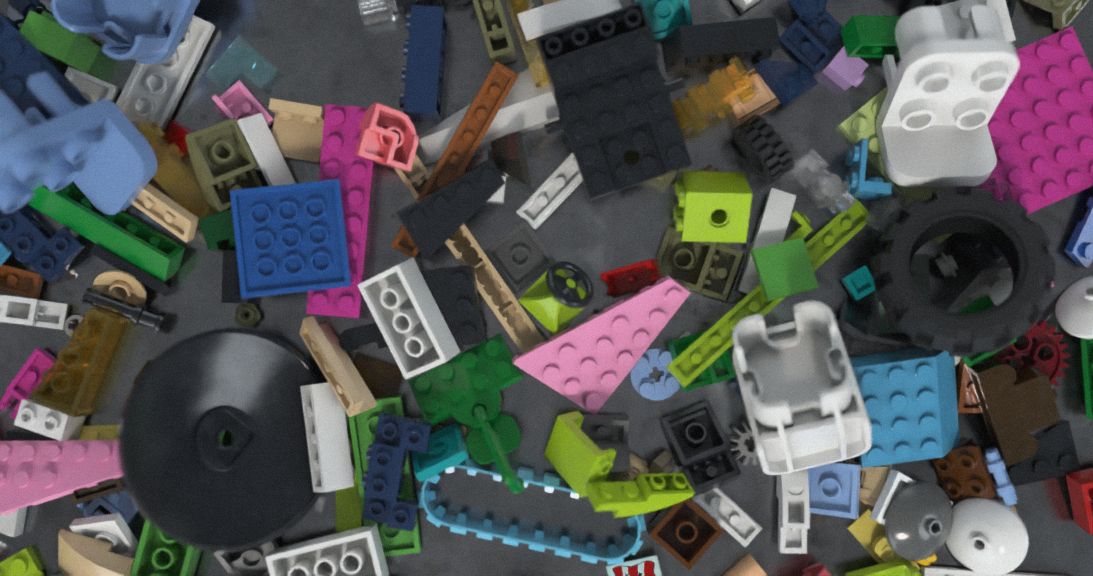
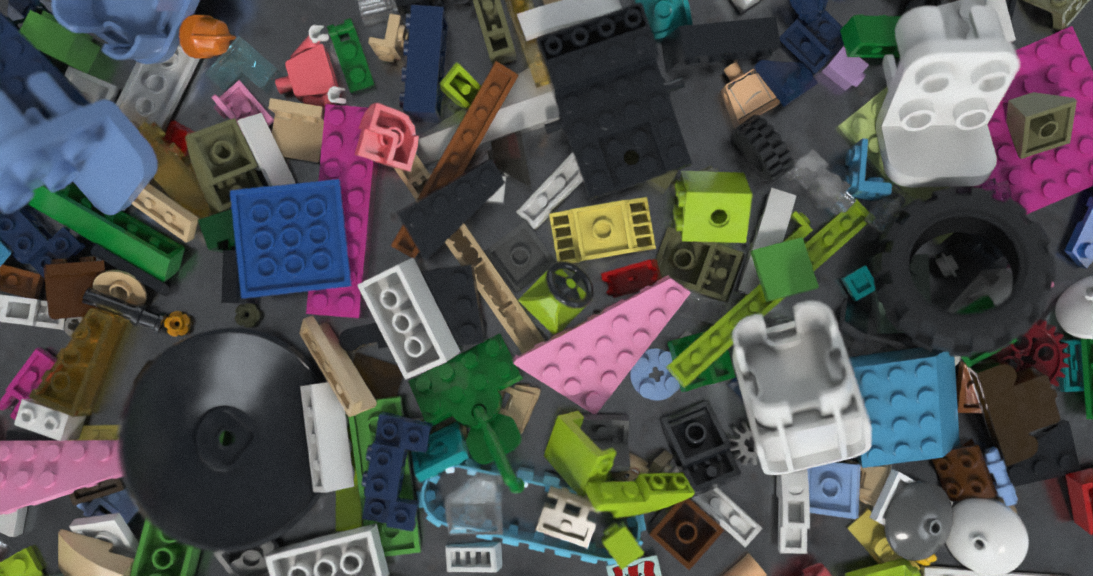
(67, 284): none -> reddish brown bracket
(184, 324): none -> light orange plate
(204, 36): none -> orange piece
(311, 73): none -> coral torso
(351, 57): none -> green plate
(393, 45): none -> tan bracket
(460, 86): none -> lime slope
(476, 507): none -> clear slope
(483, 547): none -> white slope
(520, 403): none -> tan piece
(565, 523): none -> plate
(602, 230): none -> light yellow plate
(621, 544): none -> lime brick
(715, 98): clear yellow wedge -> none
(1040, 122): none -> olive slope
(1071, 384): none -> teal tile

